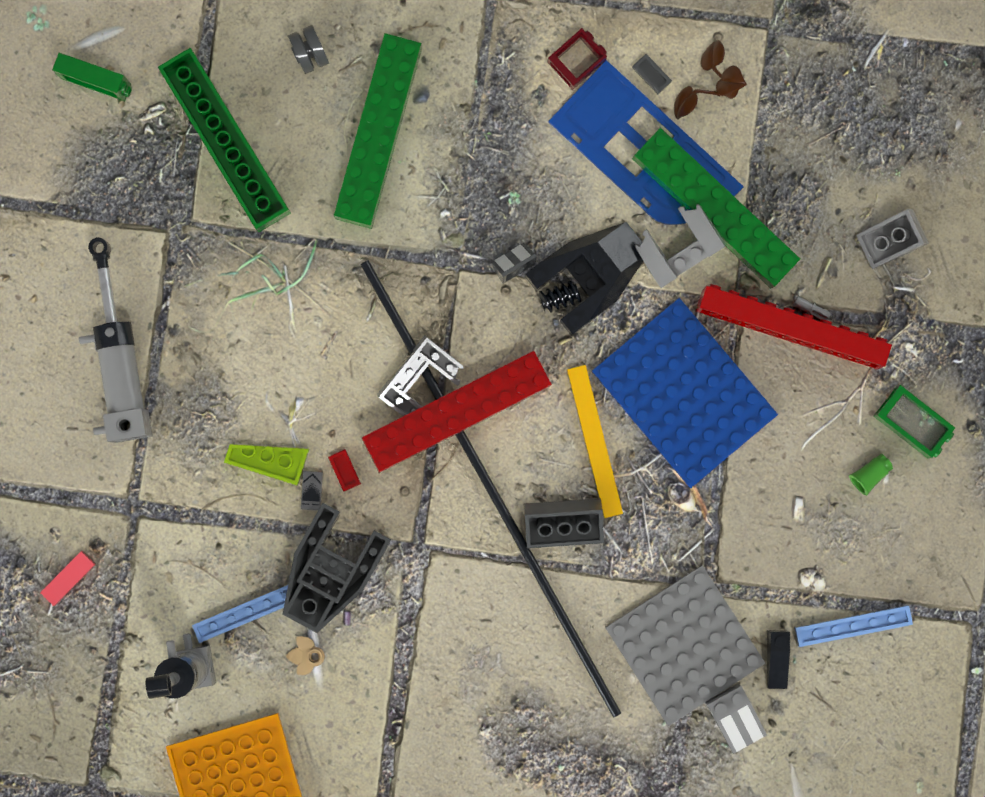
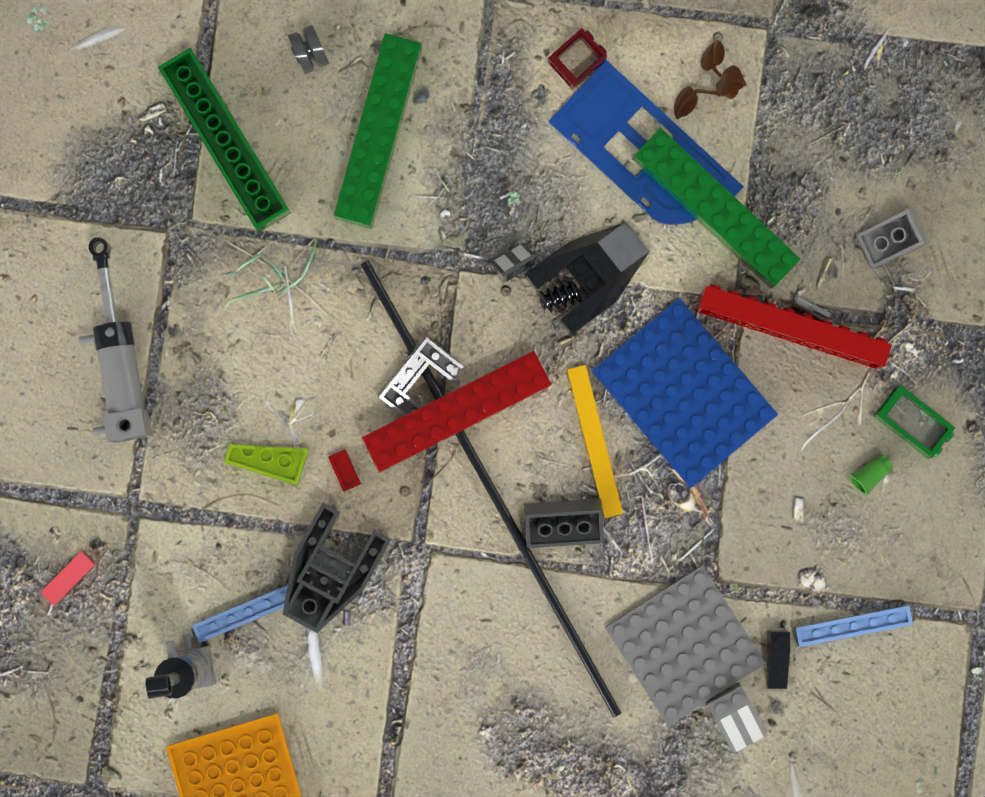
(92, 77): green window -> none
(303, 655): tan plate -> none
(311, 490): flat silver tile -> none
(651, 74): dark grey tile -> none
(707, 244): light grey wedge -> none

